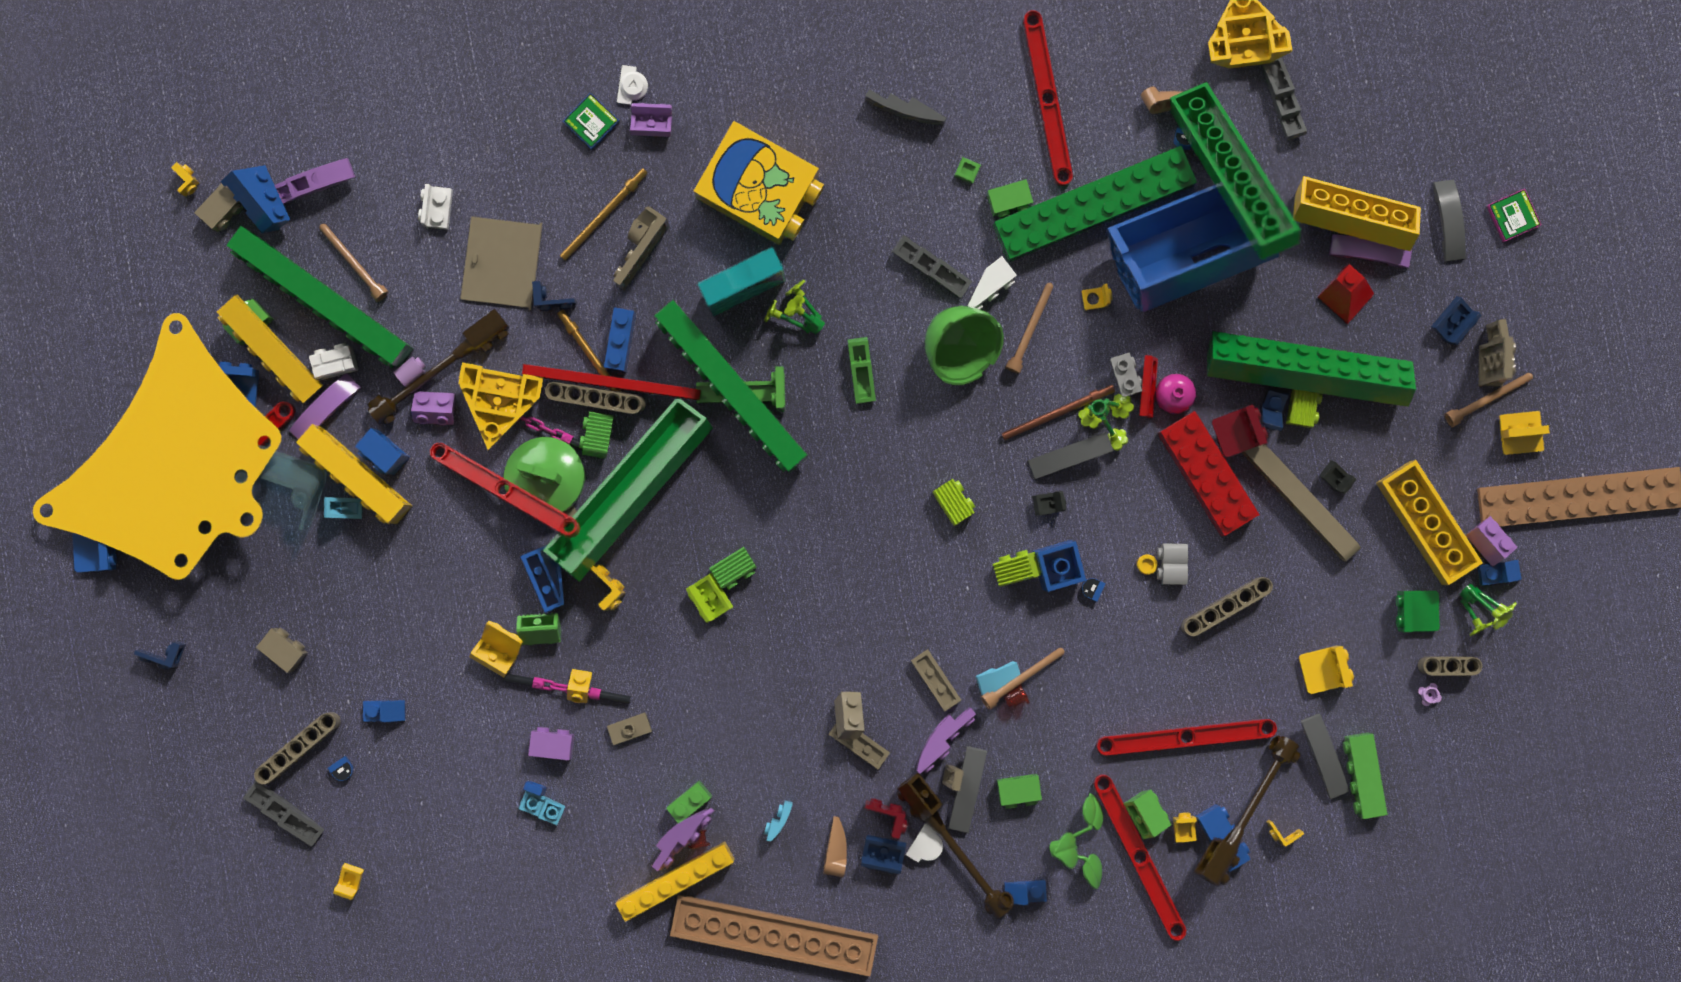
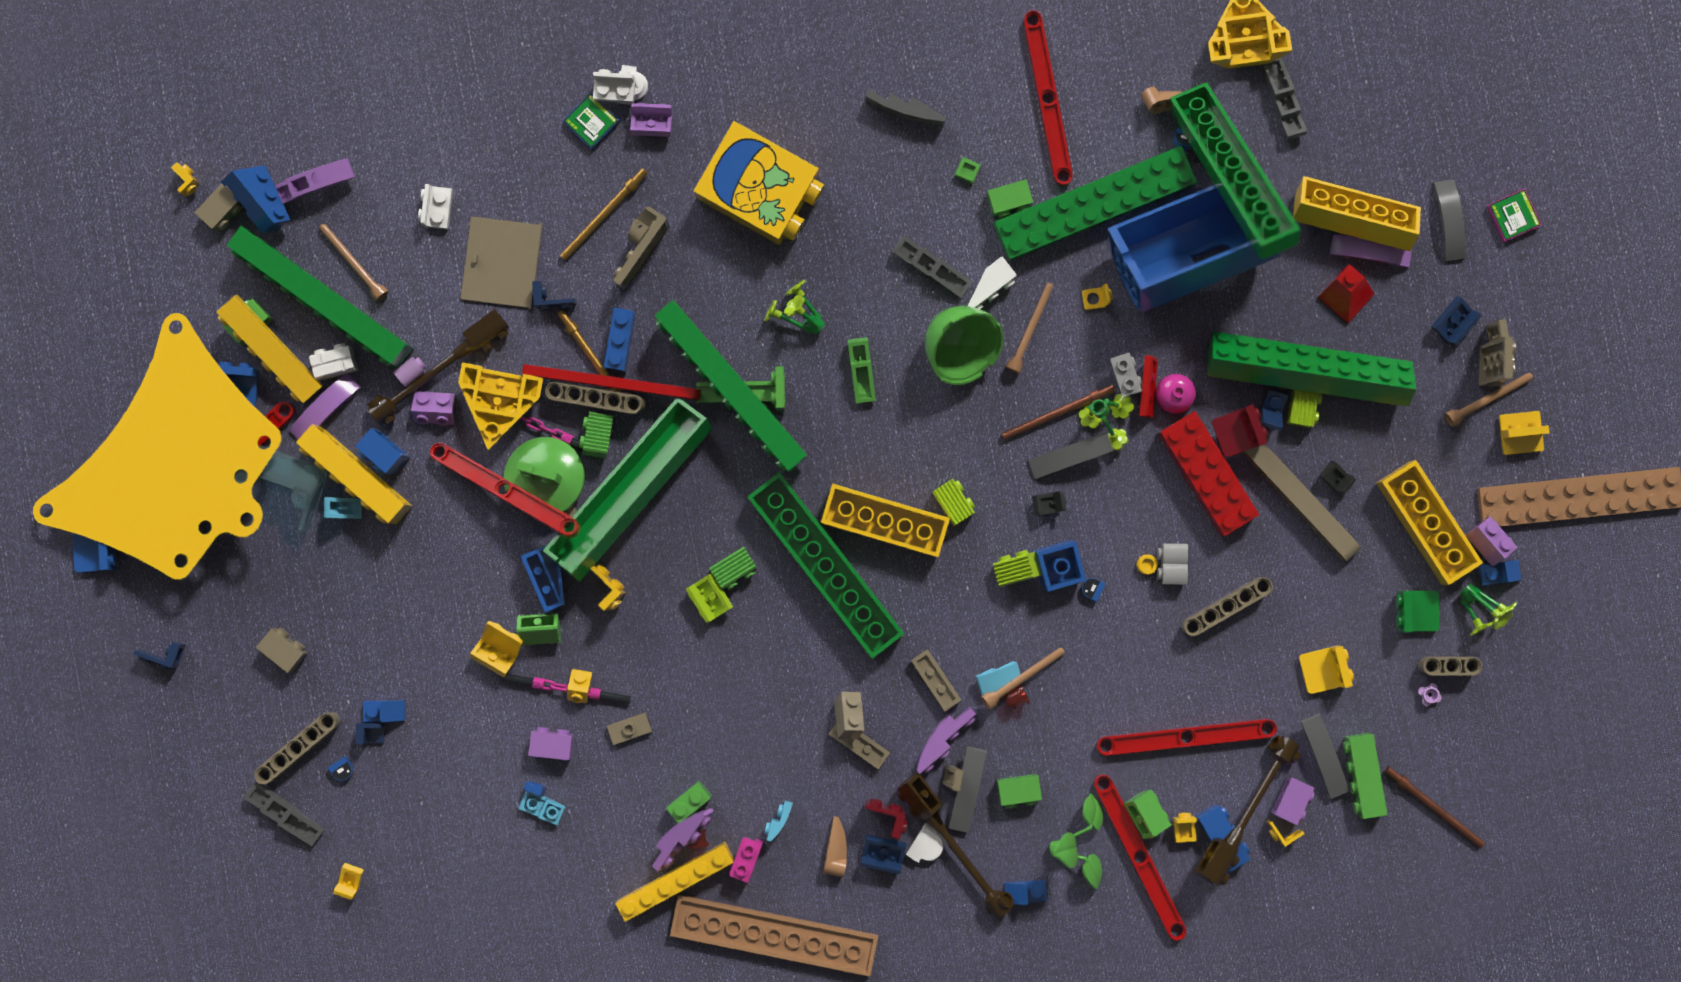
(369, 732): none -> dark blue panel
(614, 86): none -> white bracket
(742, 281): teal tile -> none
(746, 859): none -> dark pink bracket
(825, 565): none -> green brick
(885, 520): none -> yellow brick
(1293, 800): none -> medium lavender brick
(1404, 783): none -> copper bar

